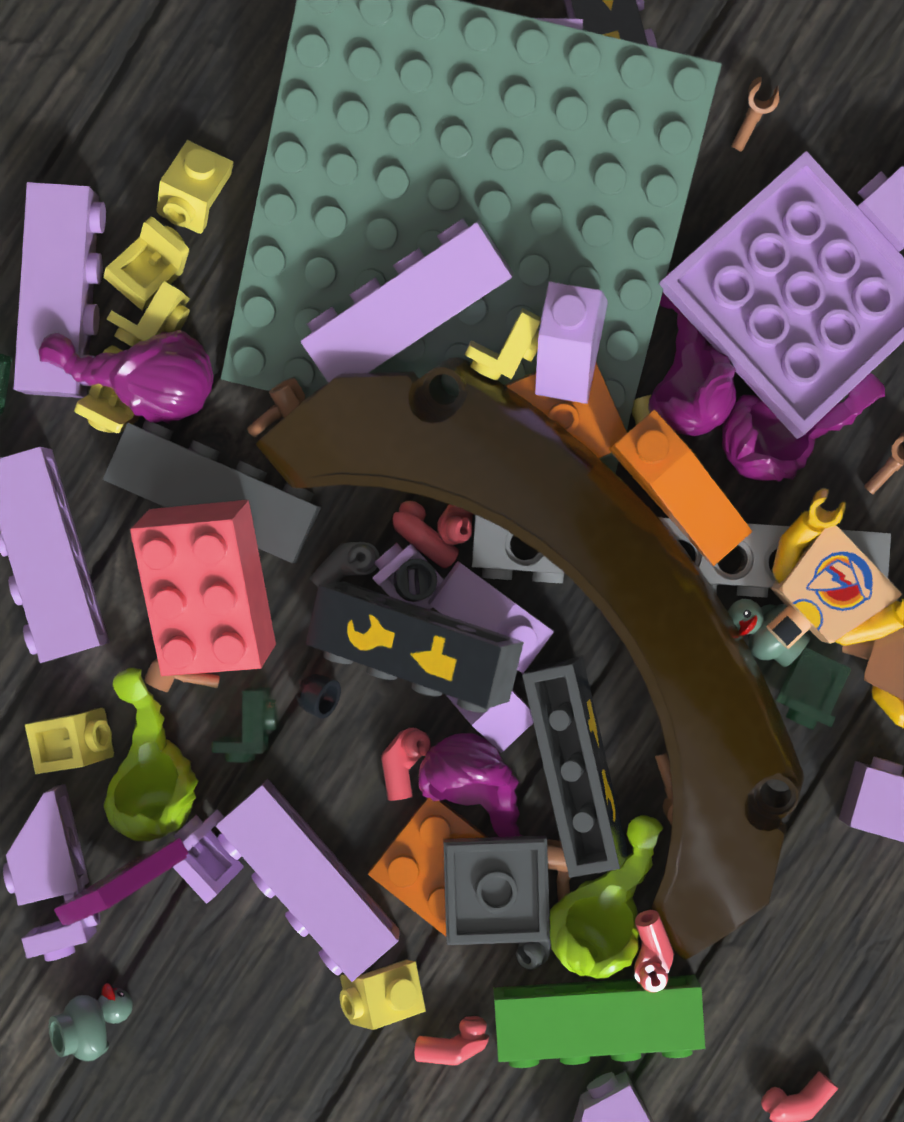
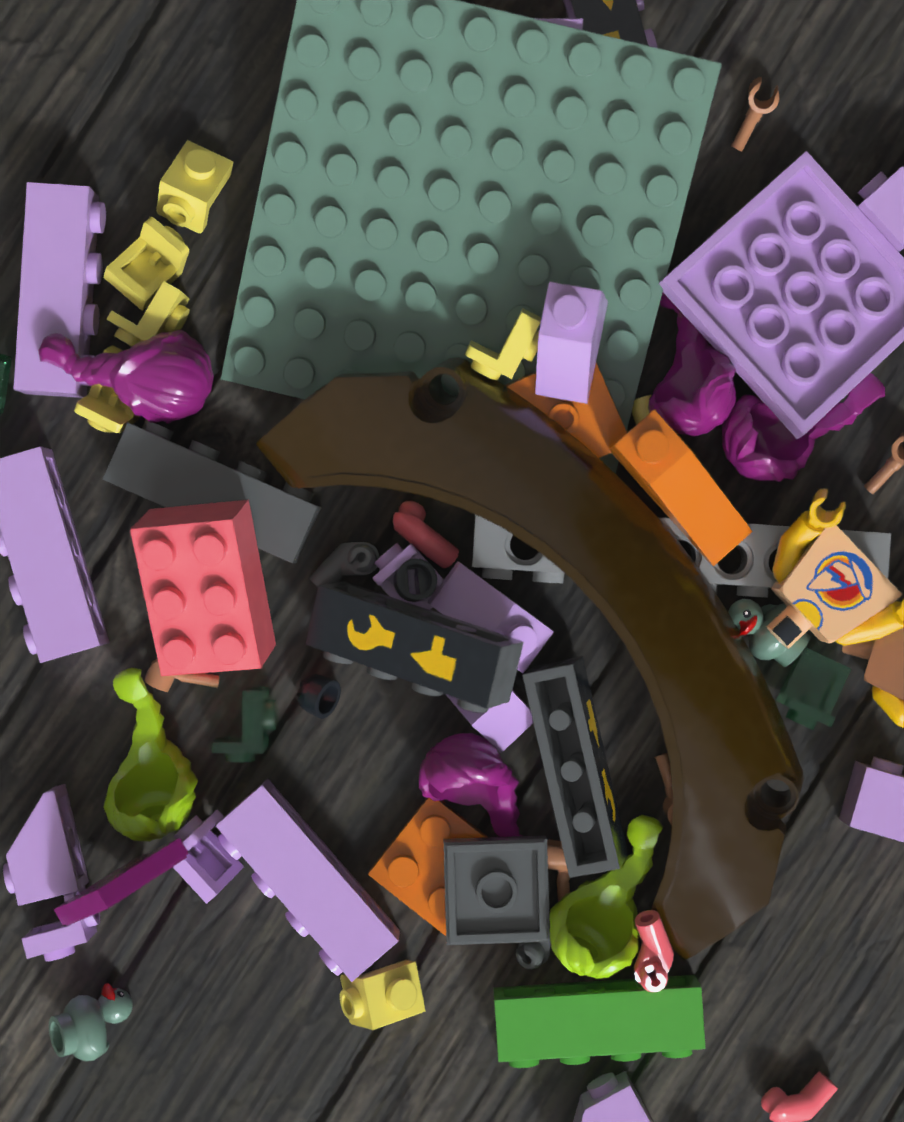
(69, 741): light yellow bracket -> none
(286, 397): nougat hand -> none
(399, 758): coral arm -> none
(408, 305): lavender brick -> none
(455, 525): coral arm -> none
(456, 1049): coral arm -> none

